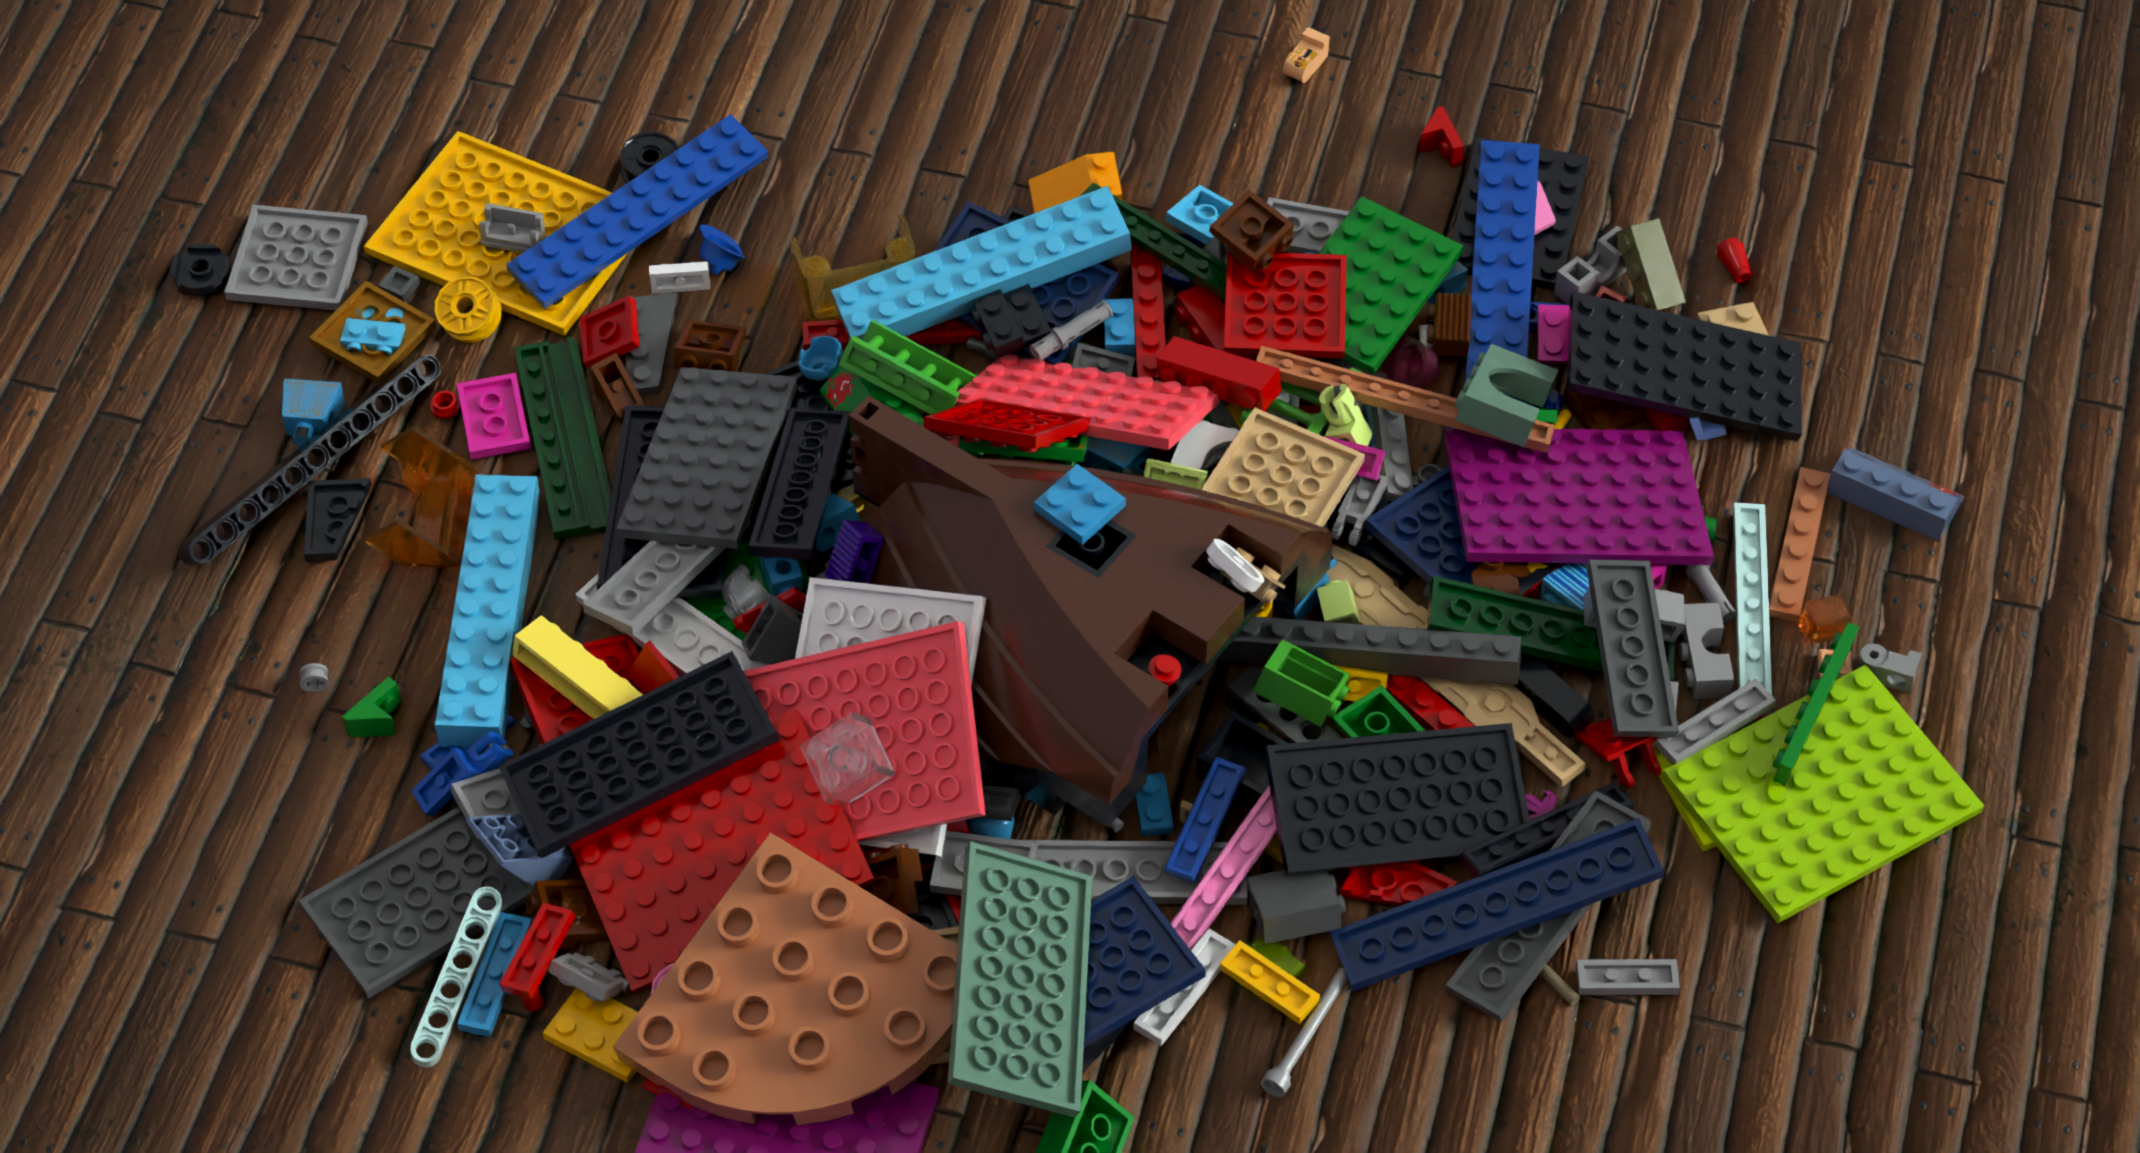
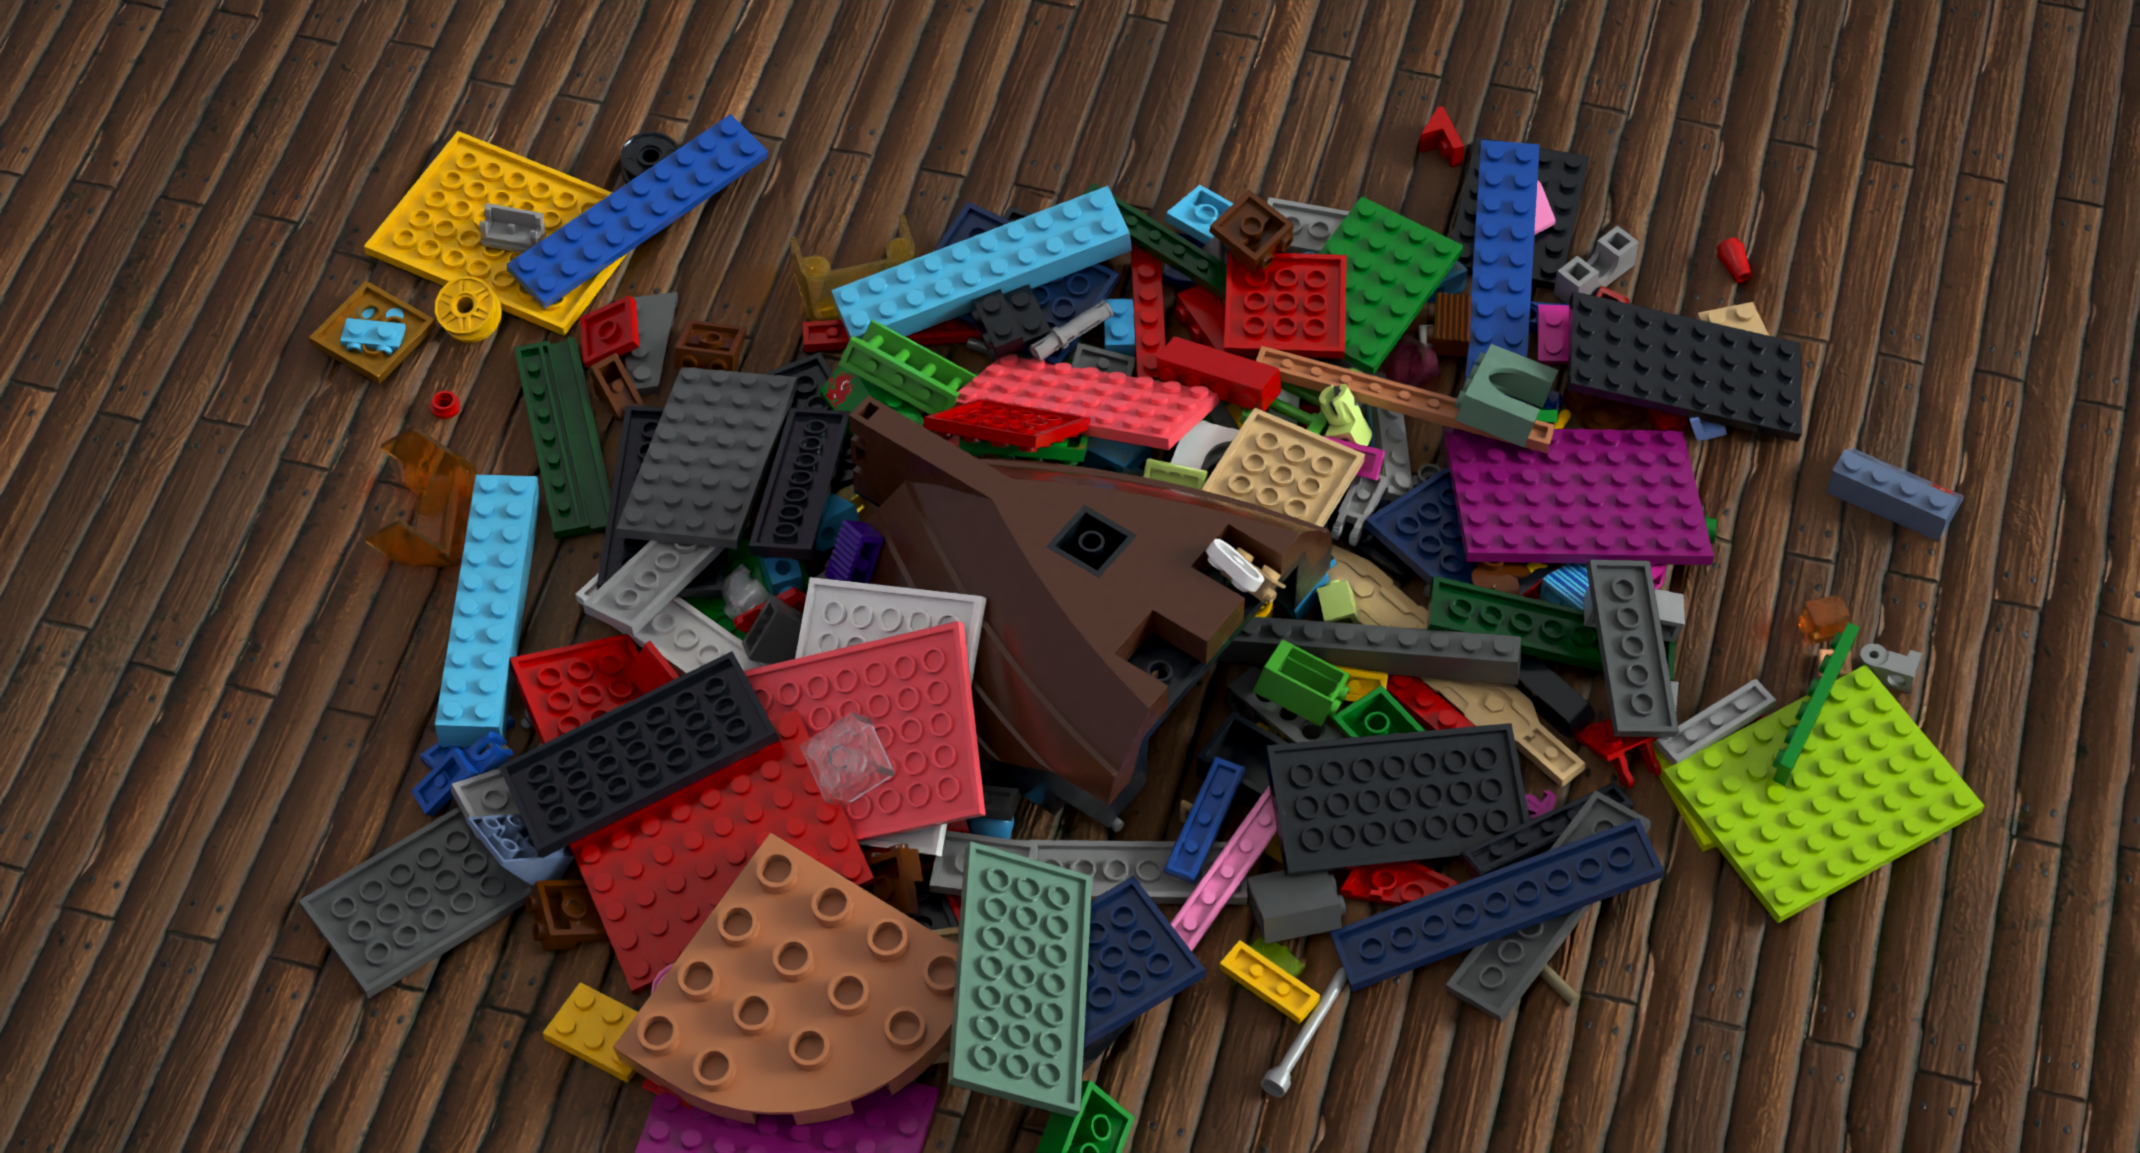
(201, 283): black plate -> none
(296, 257): light grey plate -> none
(298, 461): black beam -> none
(310, 407): dark azure torso -> none
(314, 677): light grey bush -> none
(331, 515): black wing -> none
(371, 714): green slope -> none
(399, 283): dark grey plate -> none
(461, 977): light aqua beam -> none
(485, 995): dark azure plate -> none
(493, 416): dark pink plate -> none
(536, 953): red piece -> none
(571, 668): light yellow brick -> none
(588, 976): light grey plate -> none
(679, 277): white plate -> none
(719, 250): blue piece -> none
(821, 358): dark azure hair -> none
(1073, 179): light orange slope -> none
(1079, 504): dark azure plate -> none
(1154, 807): dark azure plate -> none
(1164, 1018): white plate -> none
(1165, 669): red plate -> none
(1307, 55): light nougat leg -> none
(1627, 977): light grey plate -> none
(1650, 266): brick -> none
(1705, 672): light grey arch -> none
(1710, 589): light grey pin -> none
(1751, 595): light aqua plate -> none
(1799, 545): nougat plate -> none

